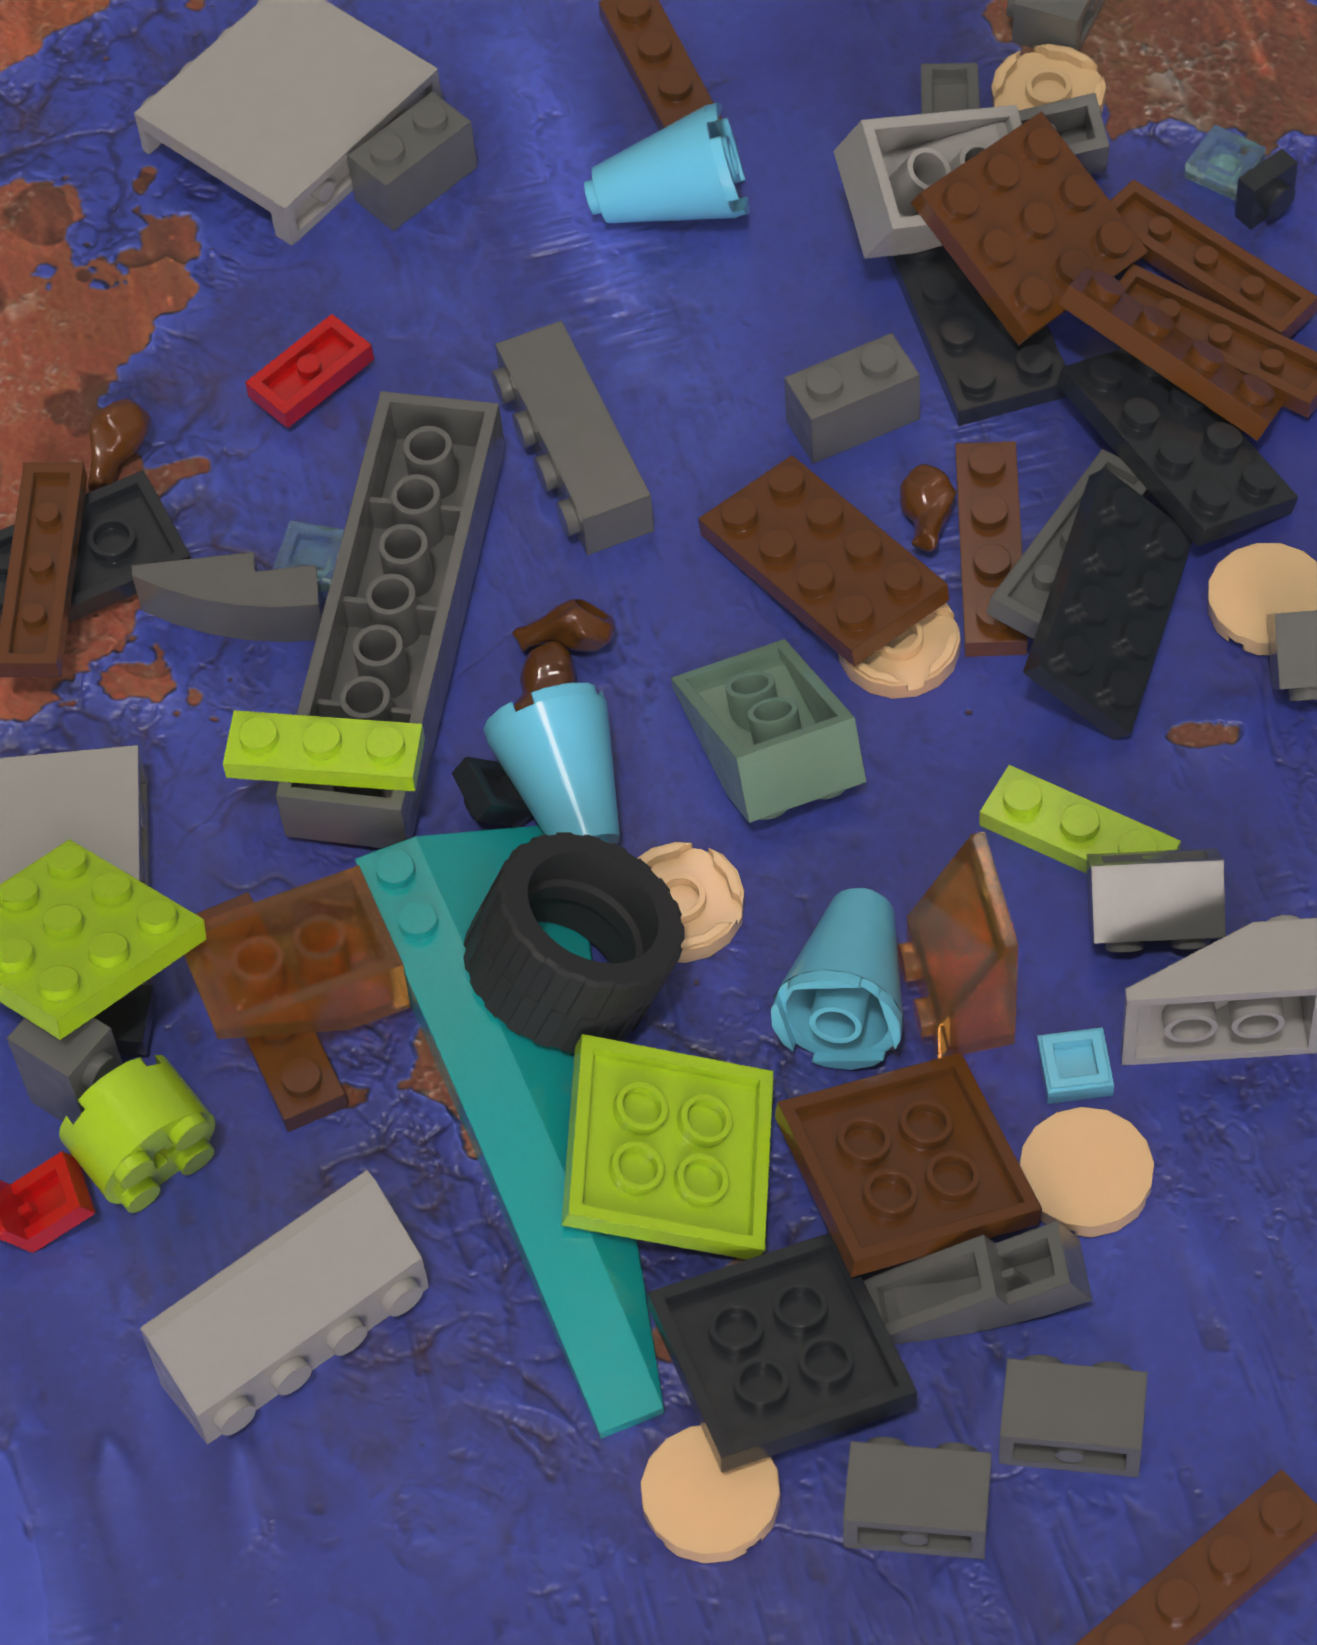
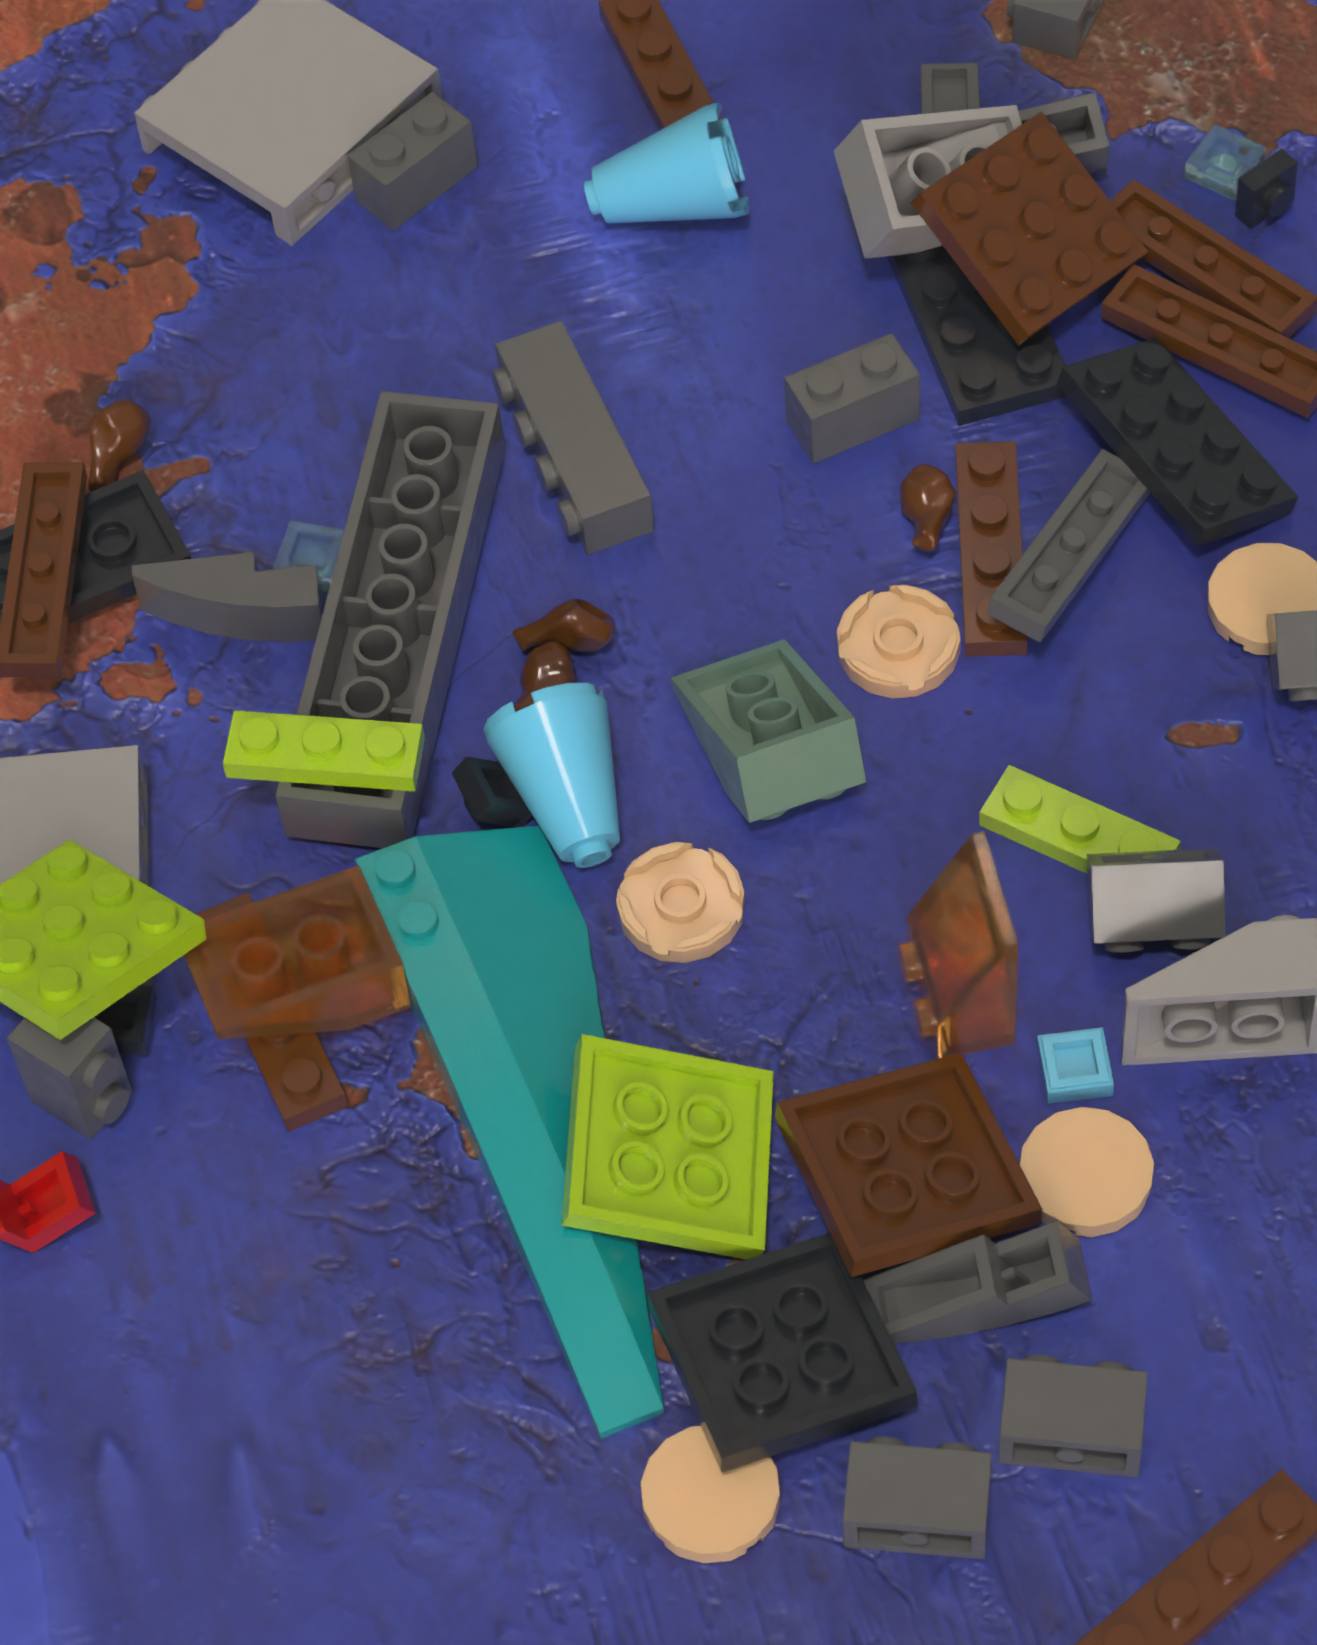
(139, 1132): lime brick -> none
(285, 1309): light grey slope -> none
(309, 370): red plate -> none
(603, 897): black tyre -> none
(823, 560): reddish brown plate -> none
(844, 985): medium azure cone -> none
(1046, 77): tan tile -> none
(1108, 604): black plate -> none
(1186, 362): reddish brown plate -> none

